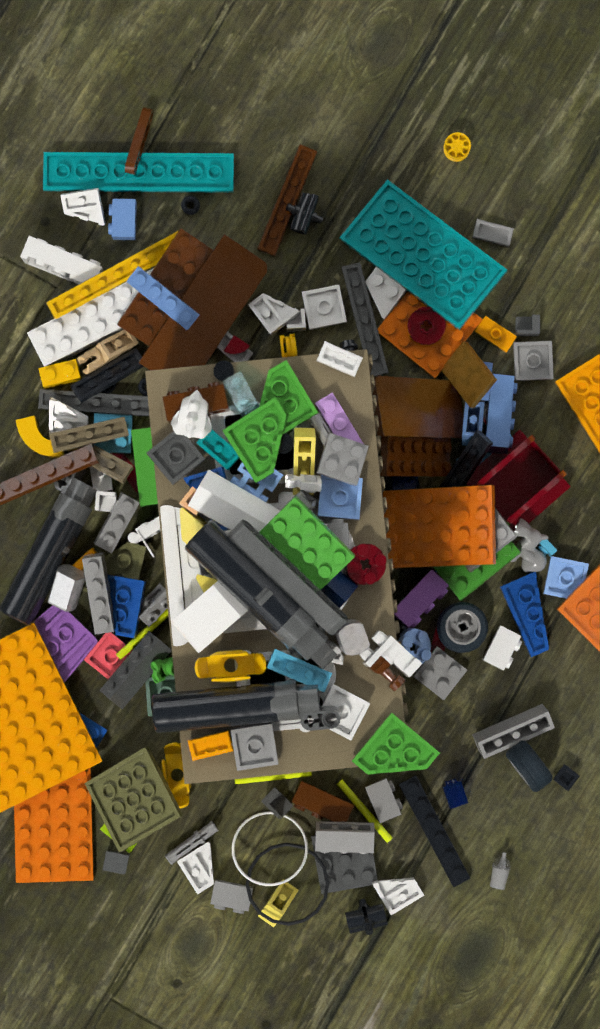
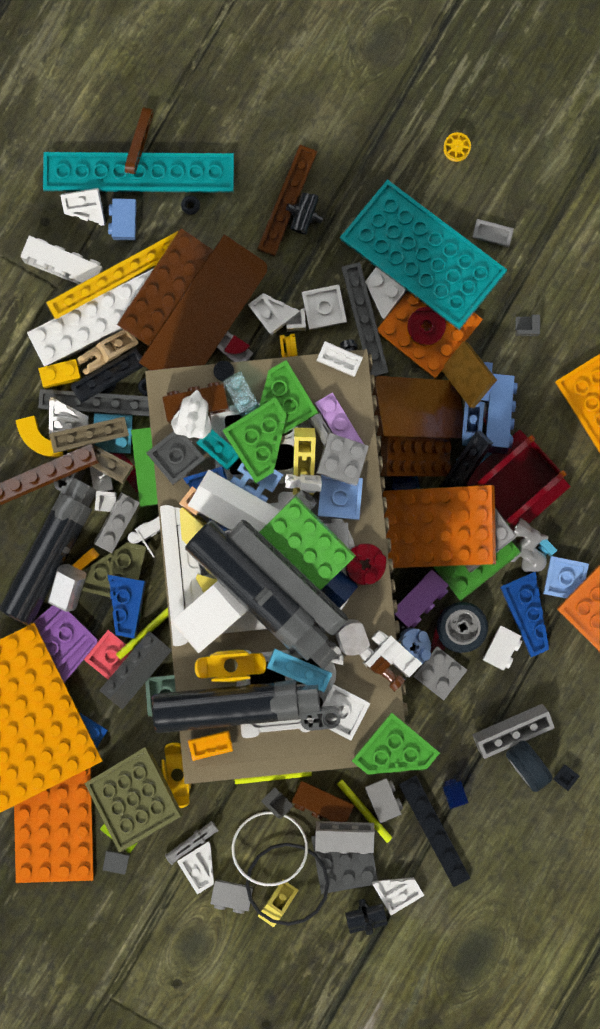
(99, 592): light grey brick -> none
(154, 605): light grey bracket -> none
(162, 669): bright green plate -> none
(163, 298): medium blue brick -> none
(254, 746): light grey plate -> none
(286, 444): black piece -> none
(495, 334): light orange plate -> none
(500, 872): light grey piece -> none
(533, 361): light grey plate -> none

